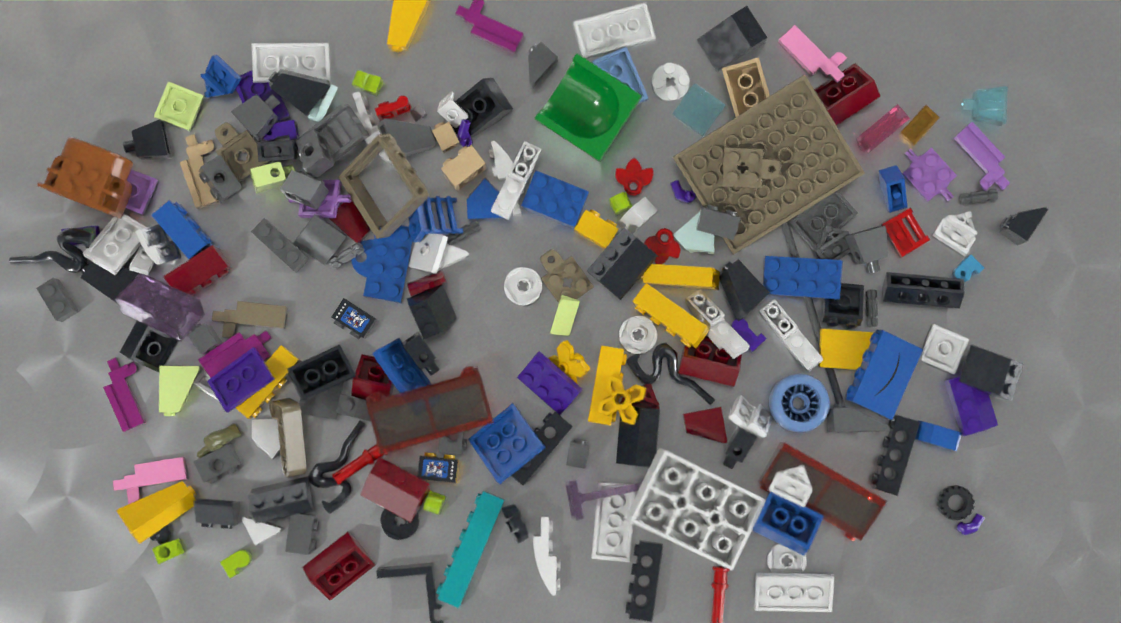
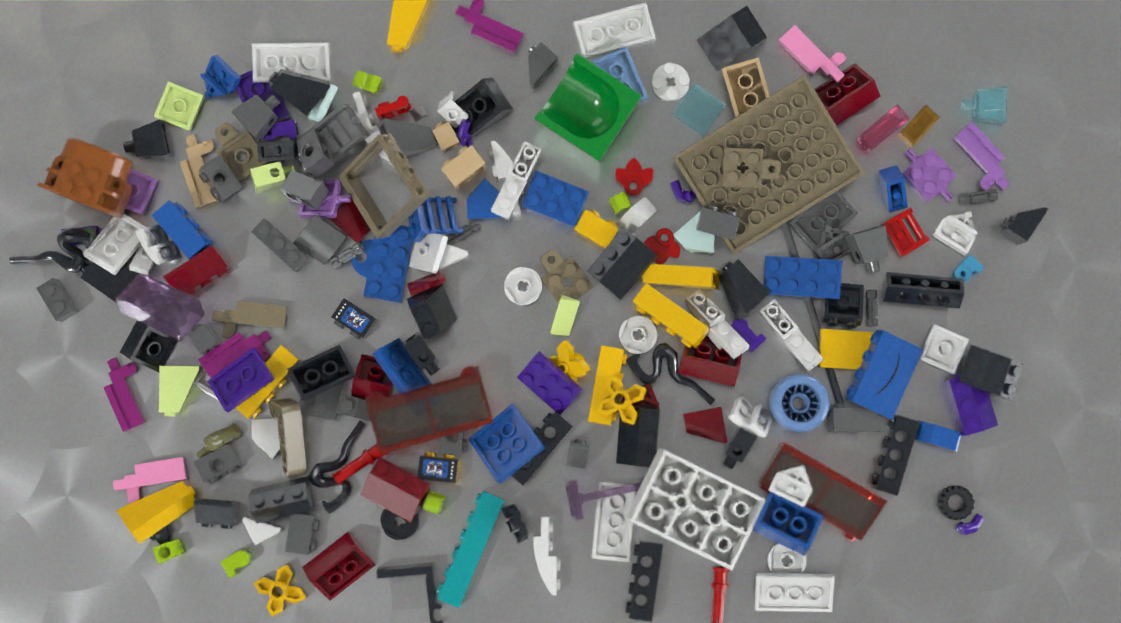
(291, 593): none -> yellow plant

